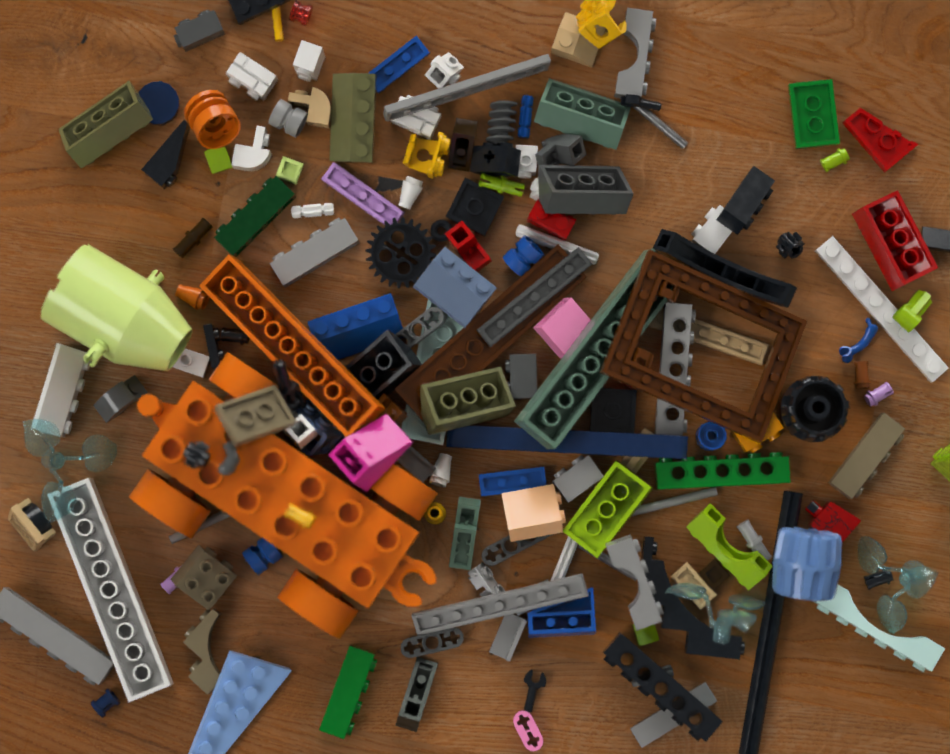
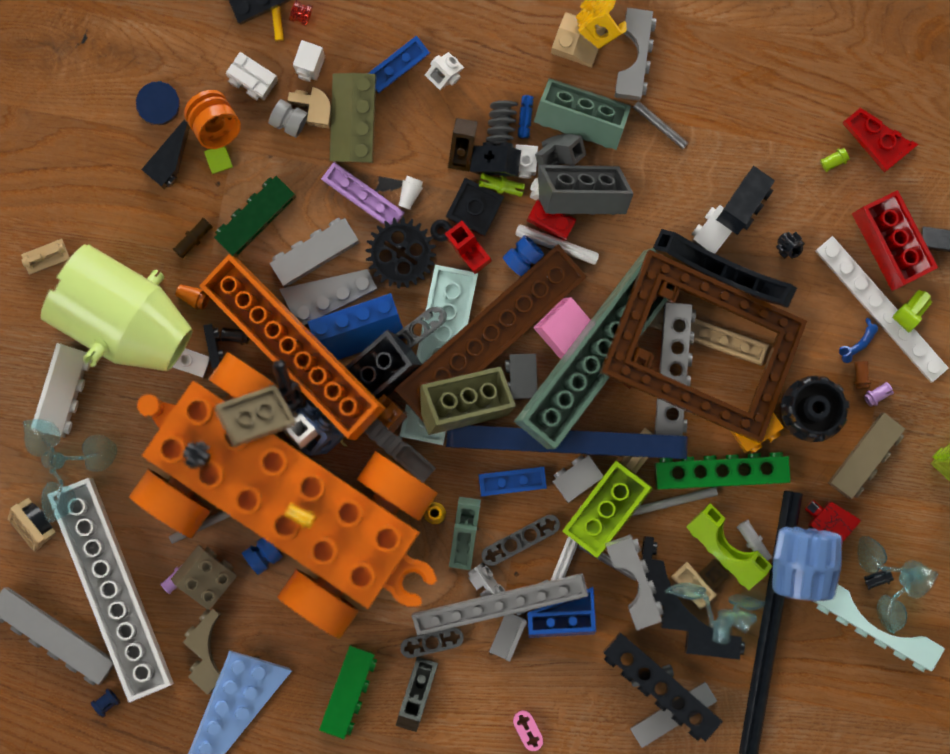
(45, 256): none -> tan hinge
(105, 125): olive slope -> none
(119, 398): dark grey brick -> none
(198, 30): dark grey brick -> none
(231, 461): dark grey arm -> none
(255, 157): white brick -> none
(289, 170): yellowish green tile -> none
(312, 210): white axle -> none
(327, 295): none -> light grey wing
(371, 451): dark pink slope -> none
(421, 123): white brick -> none
(433, 167): yellow piece -> none
(441, 474): white cone -> none
(454, 287): sand blue slope -> none
(466, 87): light grey tile -> none
(533, 512): light nougat brick -> none
(533, 687): black bar -> none
(534, 297): dark grey tile -> none
(613, 411): black plate -> none
(635, 101): black bar -> none
(645, 635): lime slope -> none
(710, 436): blue wheel -> none
(813, 114): green plate -> none

